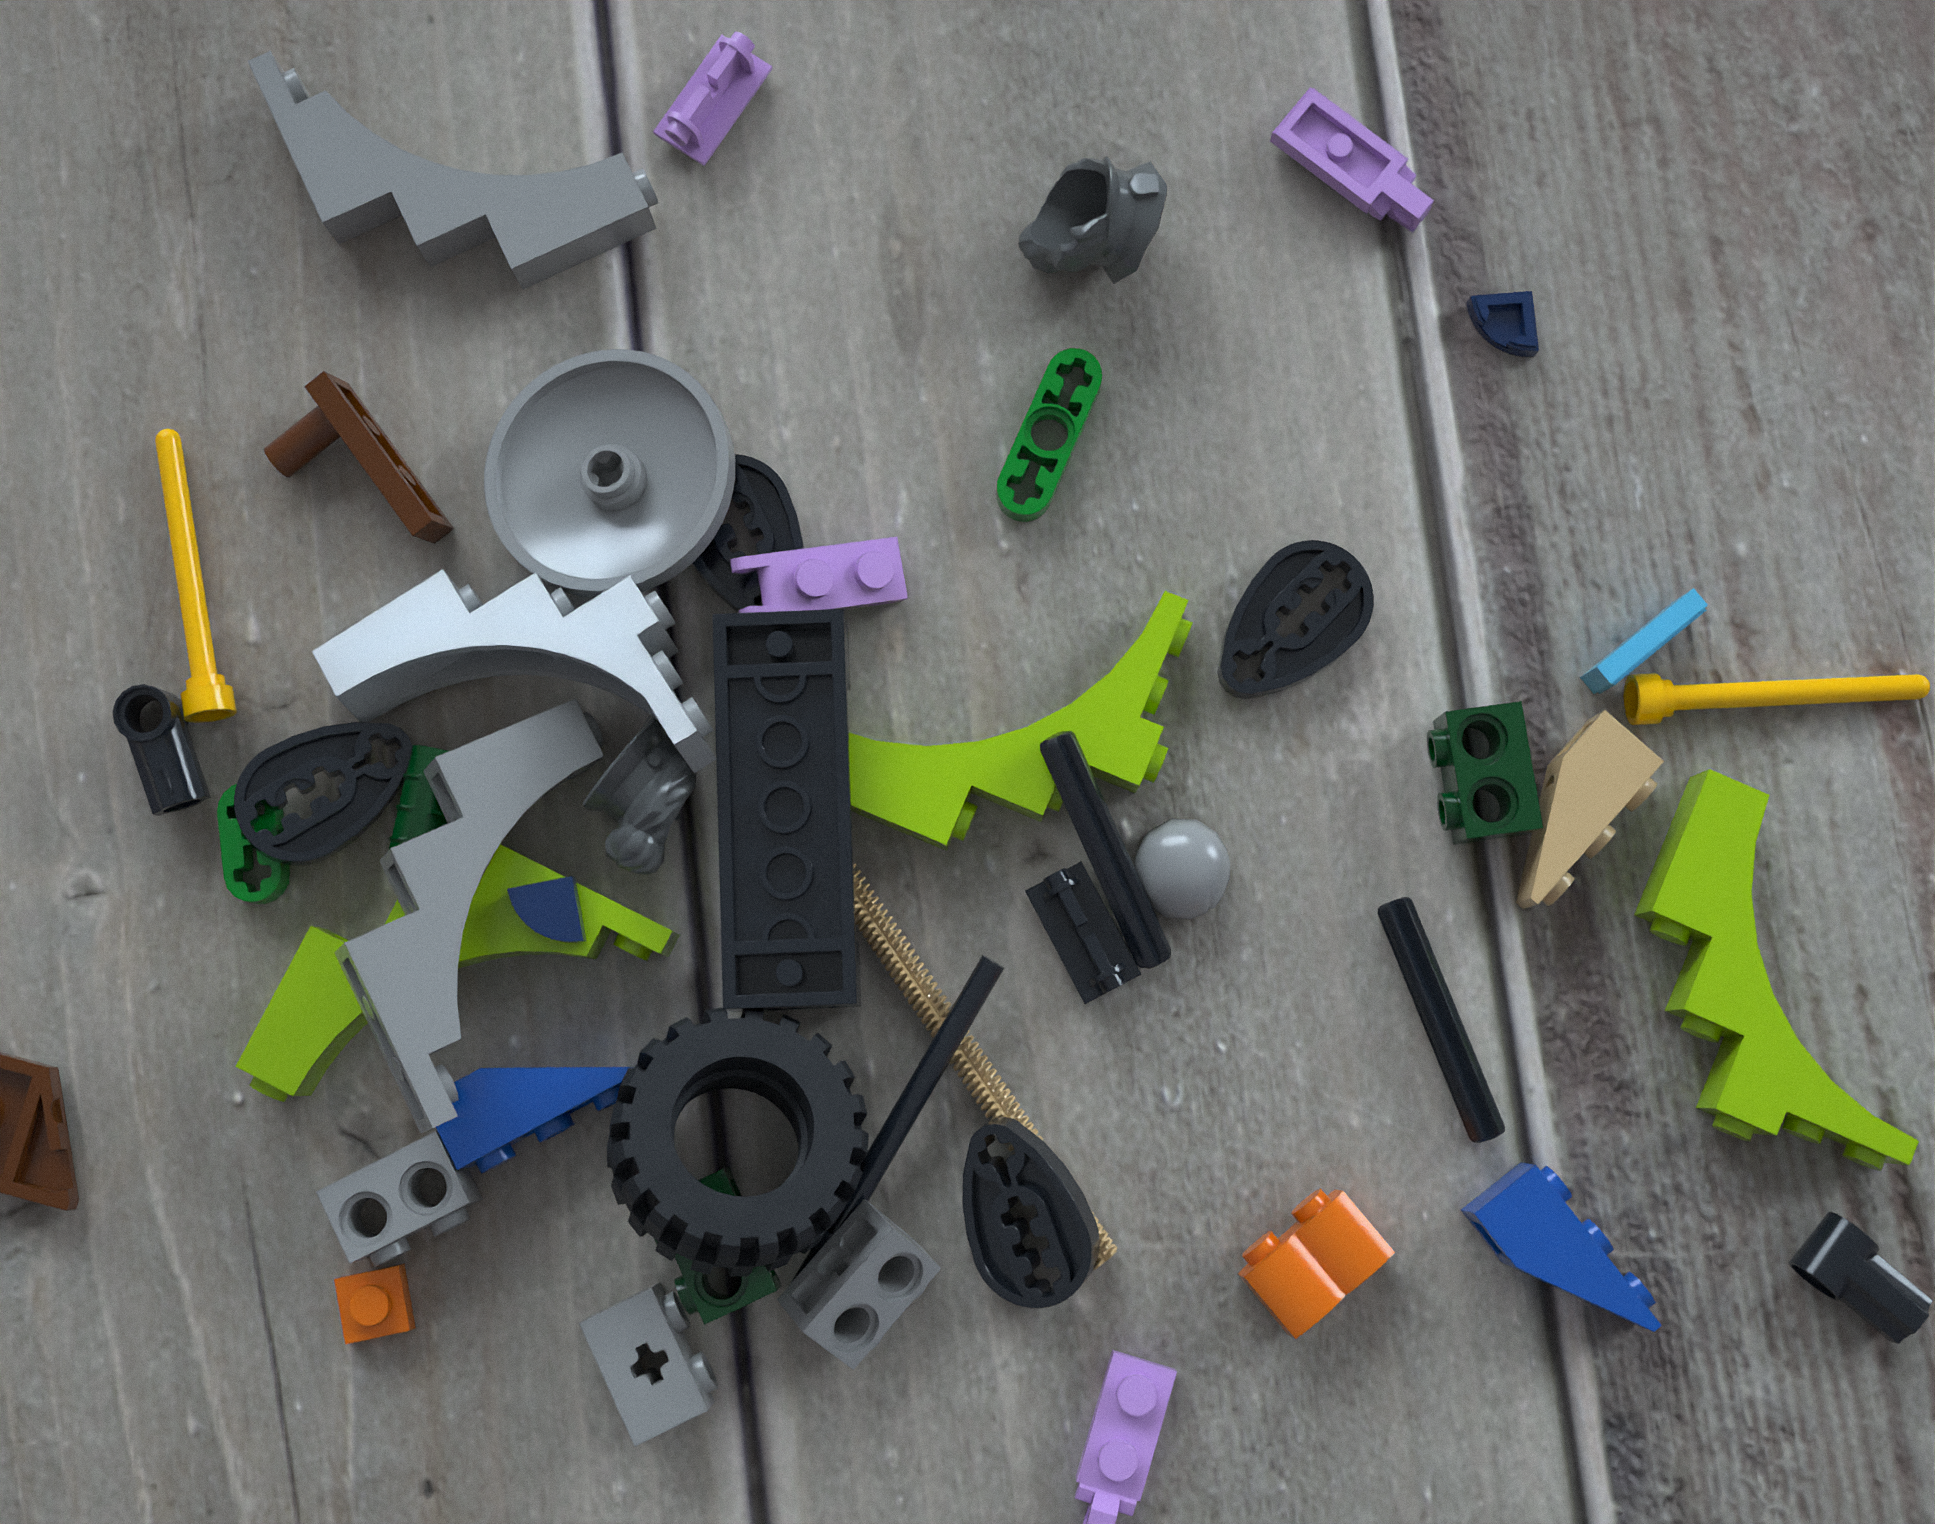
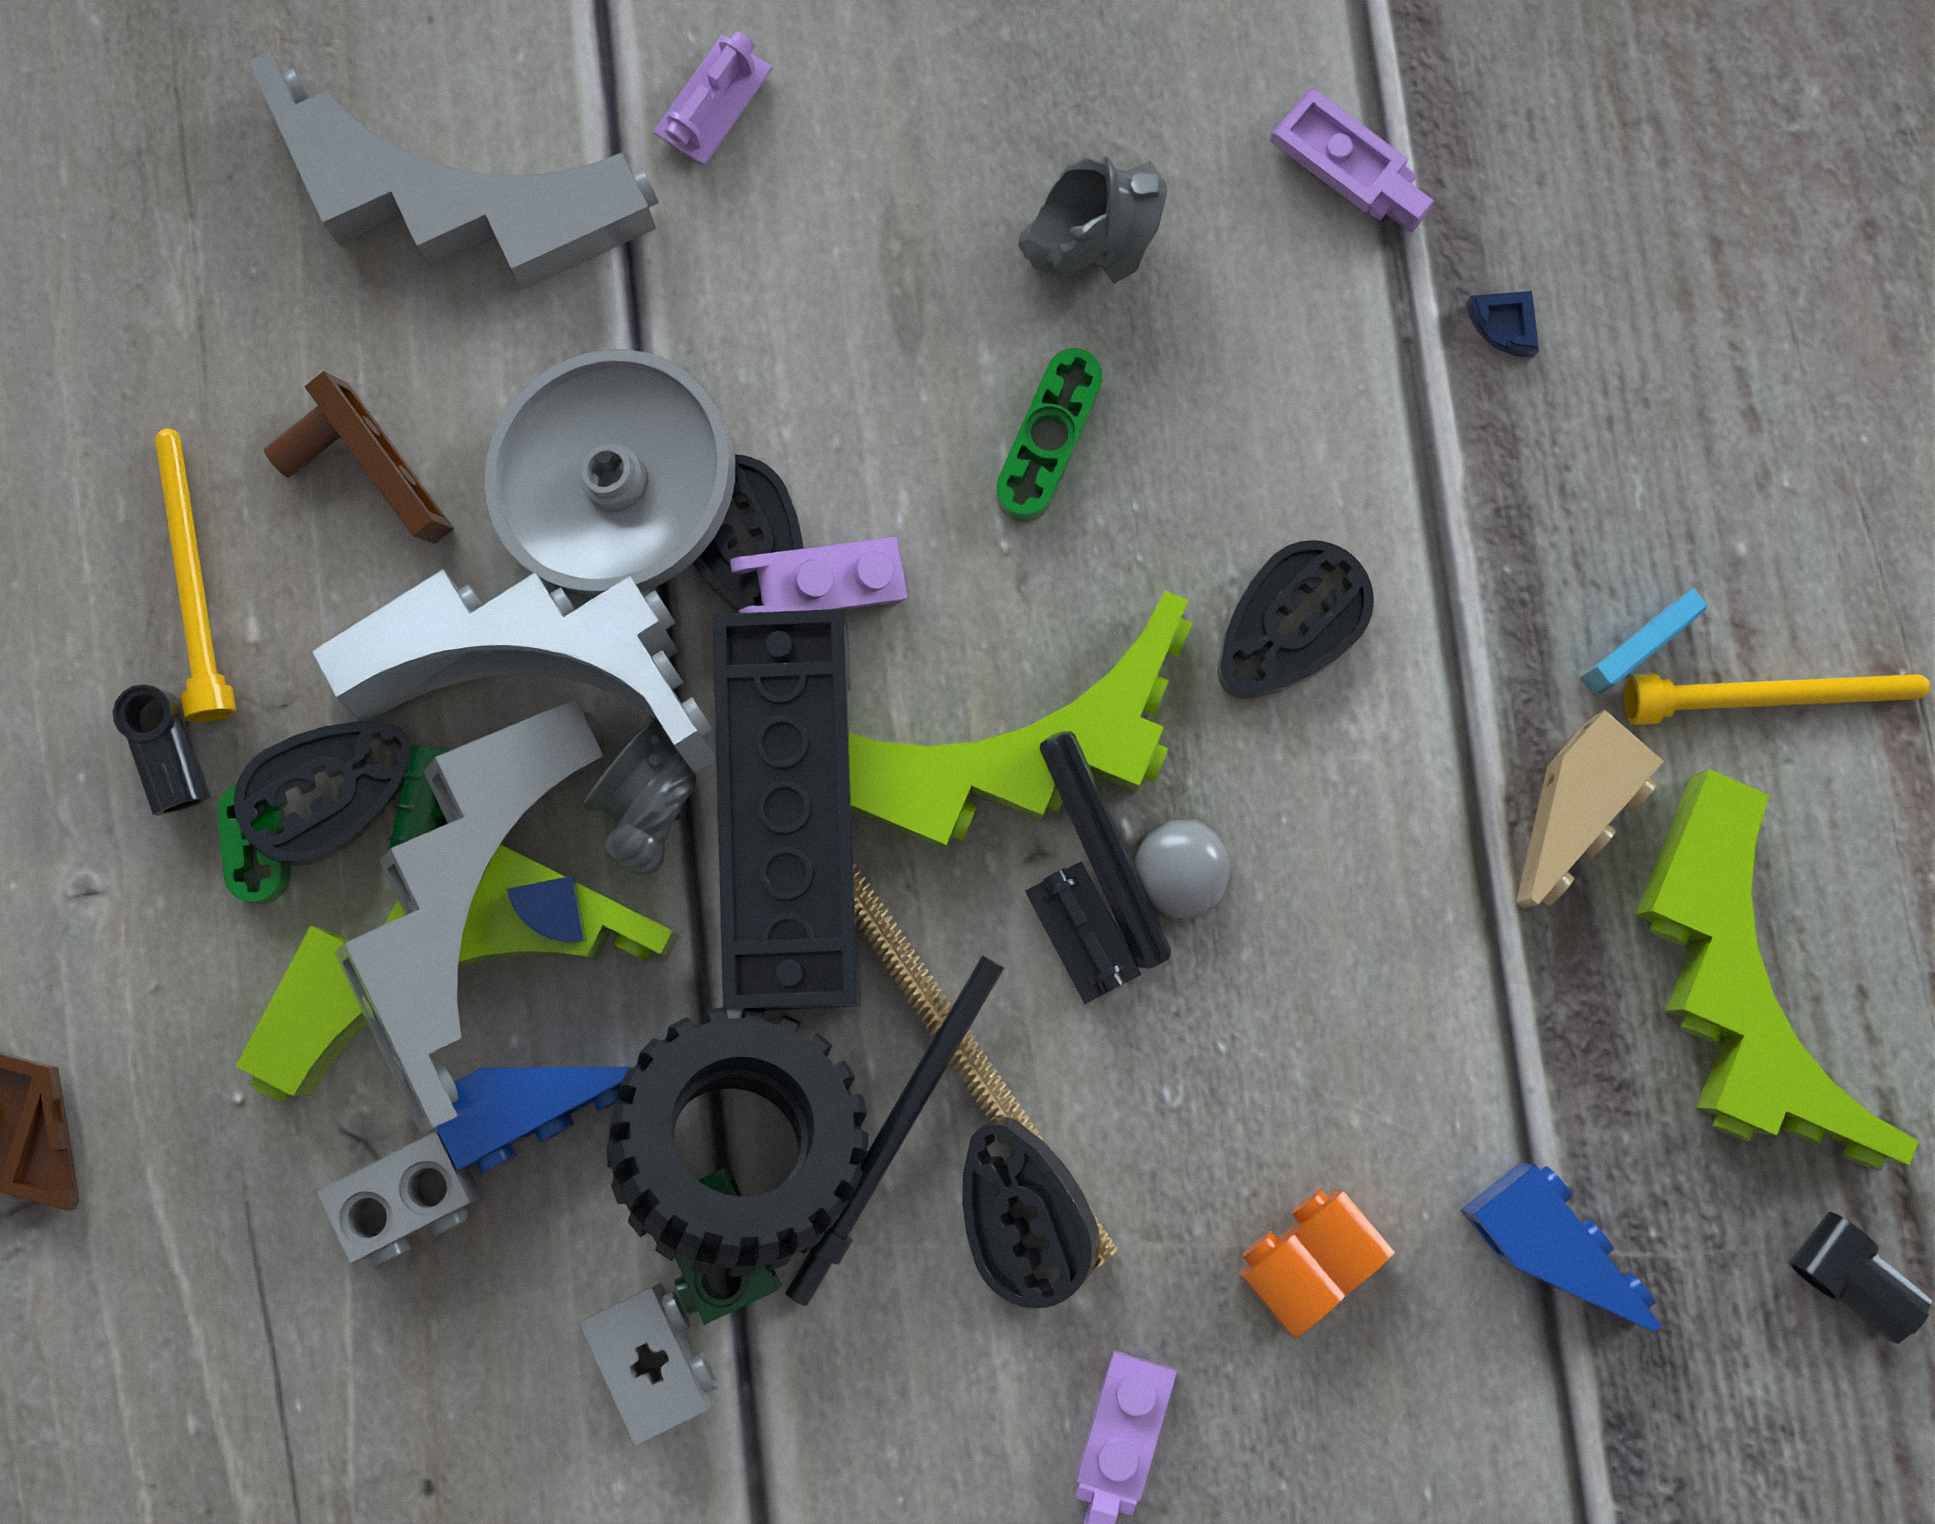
(374, 1303): orange plate -> none
(858, 1284): light grey brick -> none
(1441, 1020): black axle -> none
(1504, 773): dark green brick -> none

